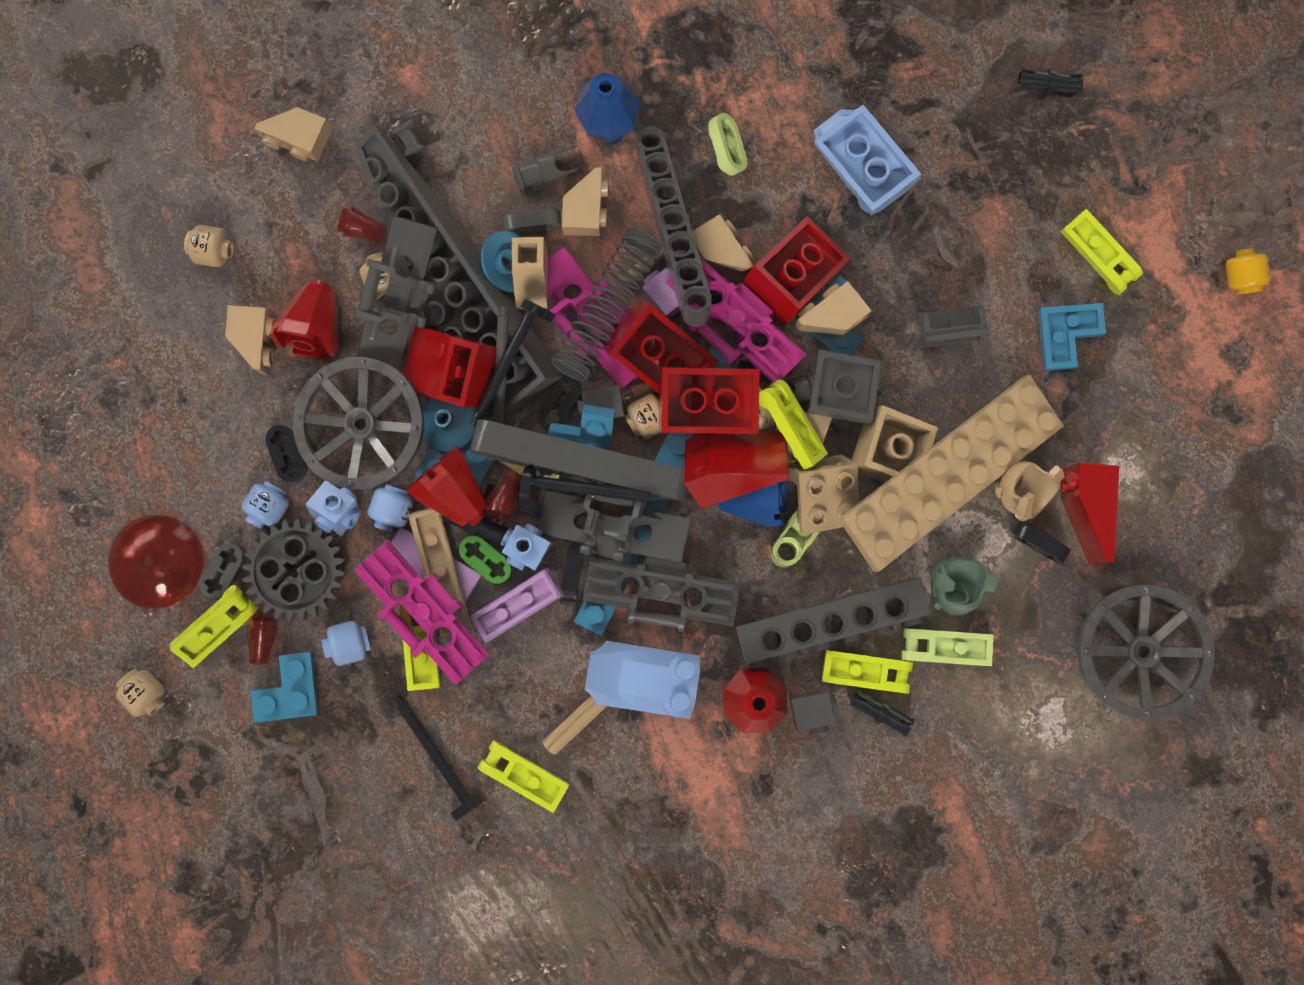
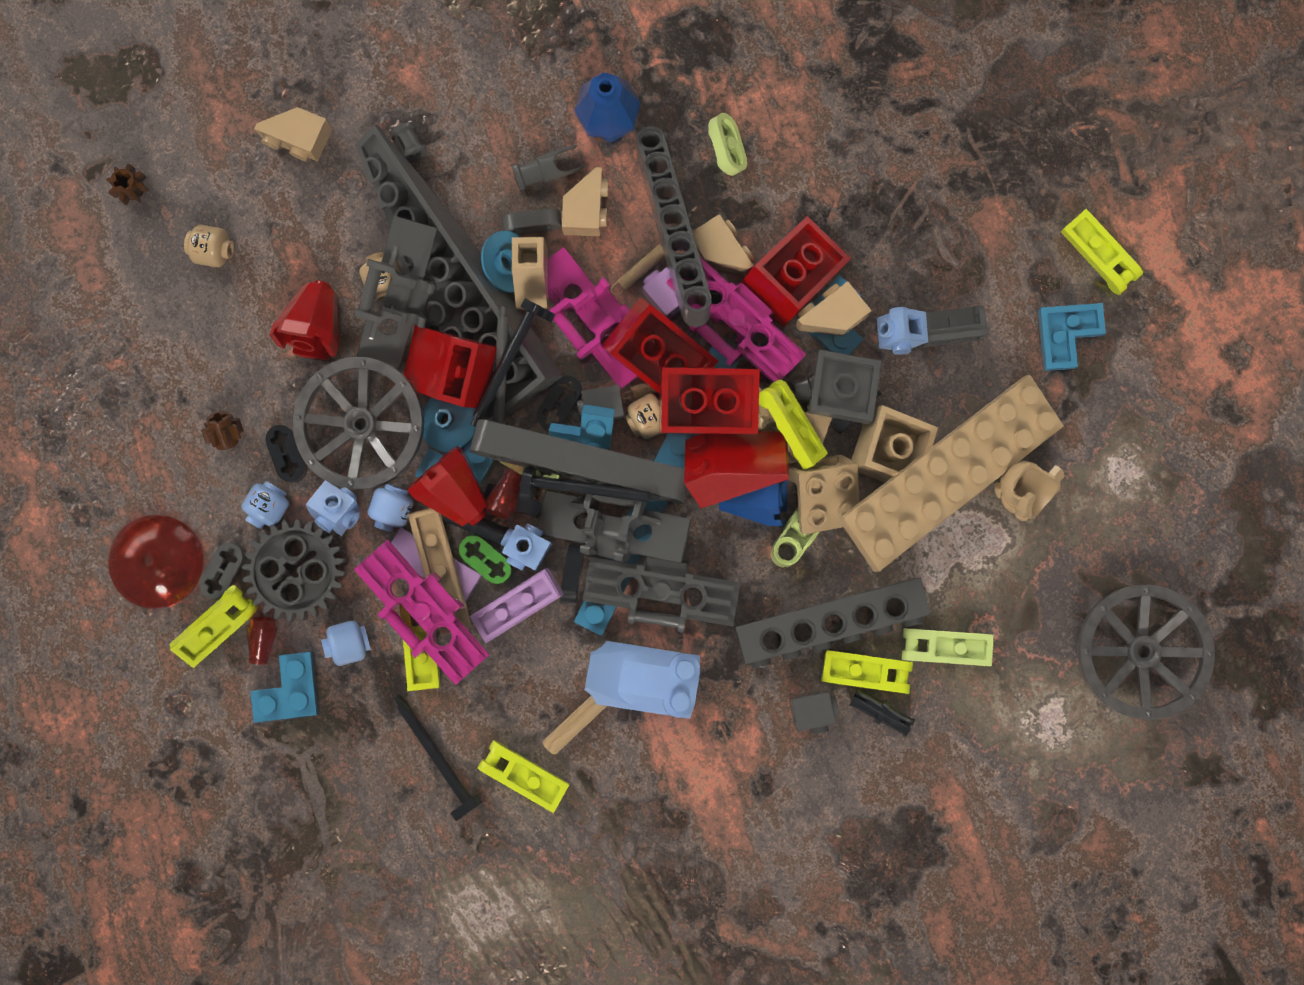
(118, 182): none -> reddish brown gear
(140, 693): tan head -> none
(222, 430): none -> reddish brown gear
(249, 333): tan slope -> none
(359, 225): clear red cone -> none
(570, 365): dark grey piece -> none
(739, 698): red cone -> none
(865, 158): light blue slope -> none
(902, 330): none -> light blue brick
(960, 584): sand green helmet -> none
(1040, 542): black beam -> none
(1050, 81): black pin -> none
(1091, 505): red slope -> none
(1247, 271): yellow head -> none

